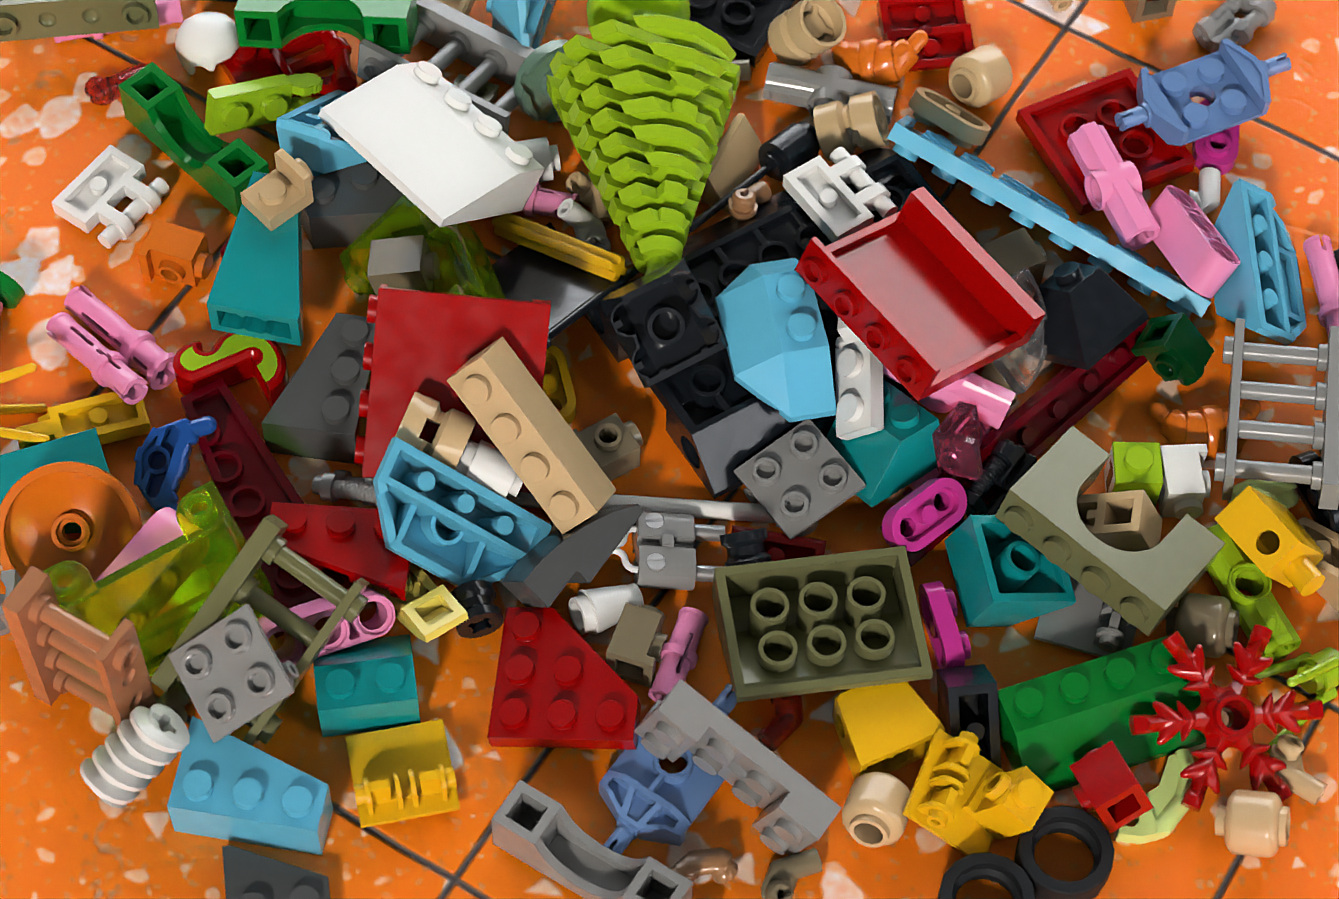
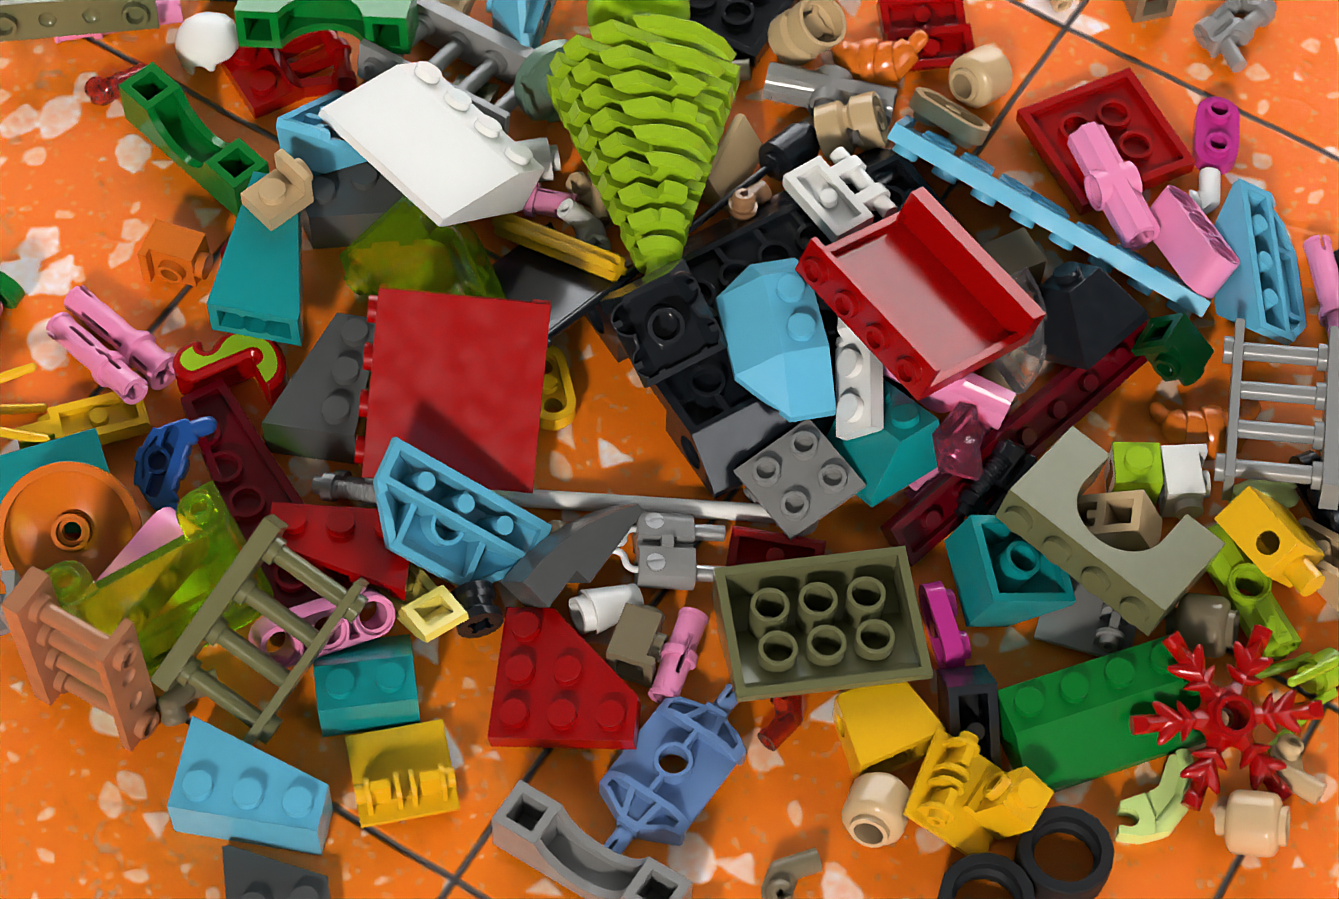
(101, 188): white plate -> none
(135, 754): white piece -> none
(233, 673): light grey hinge -> none
(257, 101): lime hinge -> none
(403, 264): dark tan brick -> none
(450, 436): tan wheel -> none
(489, 468): white brick -> none
(532, 435): tan brick -> none
(613, 445): dark tan brick -> none
(707, 861): medium nougat arm -> none
(745, 547): black wheel -> none
(791, 806): light grey piece -> none
(921, 517): dark pink plate -> none
(1109, 787): red brick -> none
(1227, 78): medium blue plate -> none

